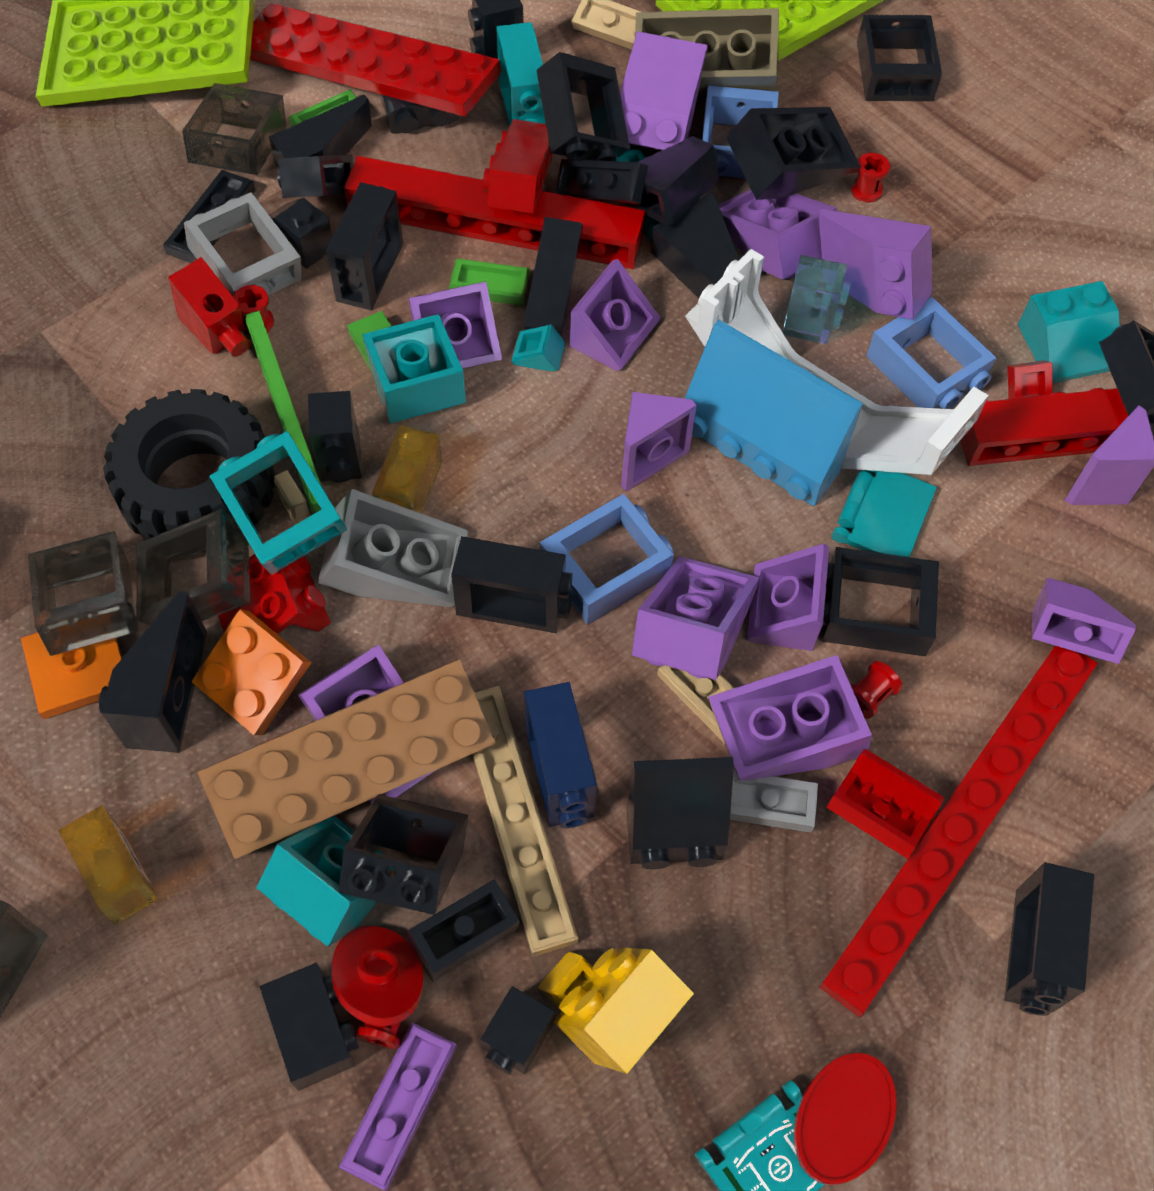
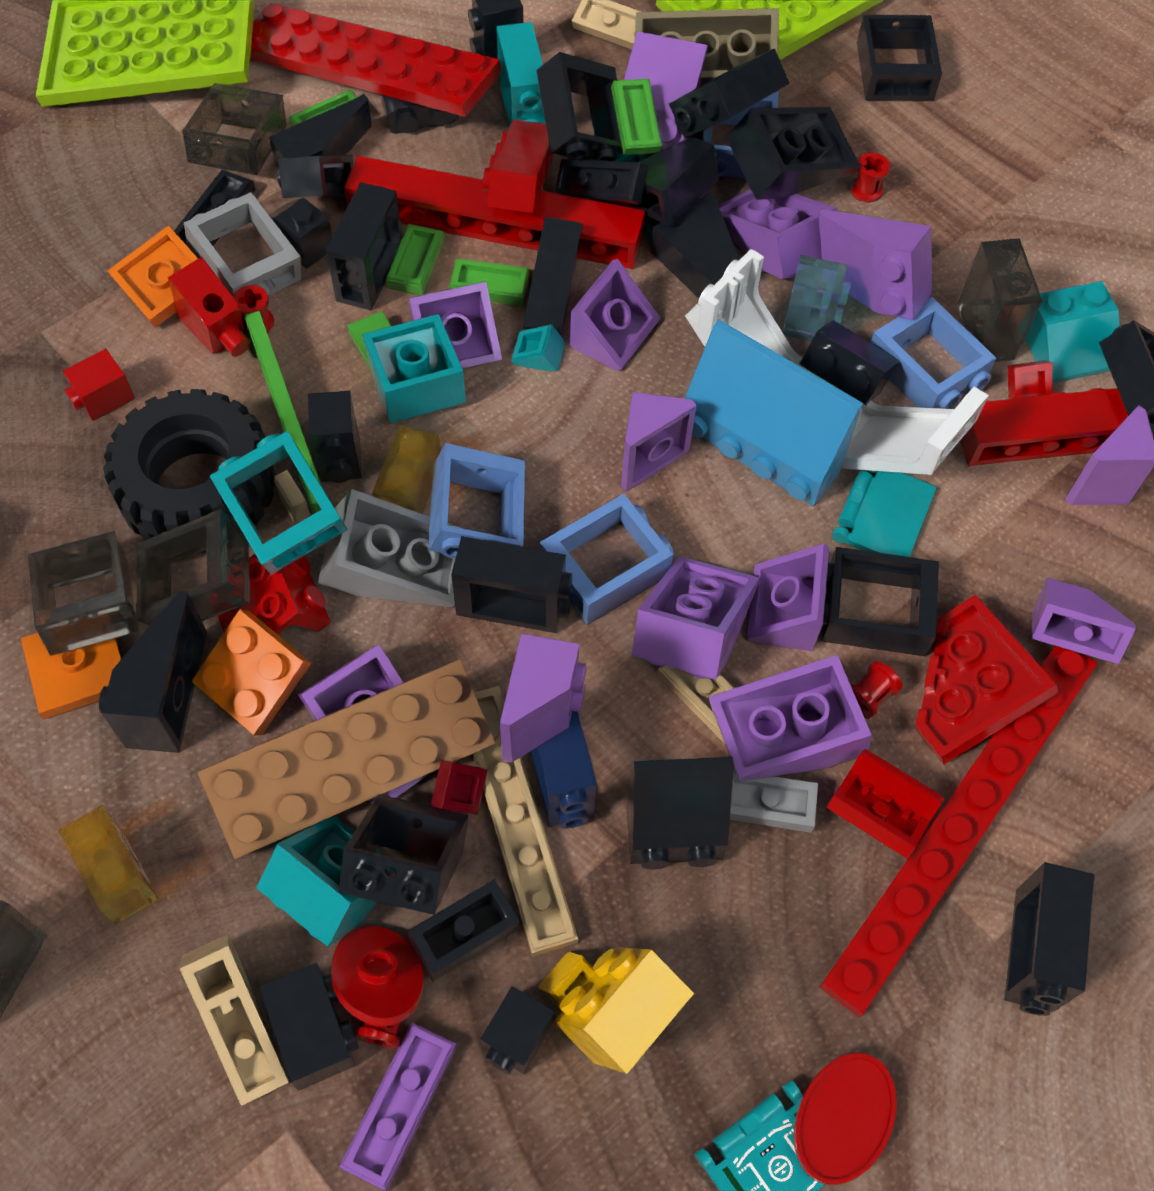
(97, 385): none -> red brick
(146, 272): none -> orange plate
(233, 1019): none -> tan slope
(415, 259): none -> bright green tile
(459, 787): none -> dark red plate
(498, 475): none -> medium blue window
(540, 694): none -> medium lavender slope
(636, 116): none -> bright green tile
(729, 93): none -> black window
(849, 362): none -> black brick
(976, 681): none -> red plate
(1000, 297): none -> clear smoke window

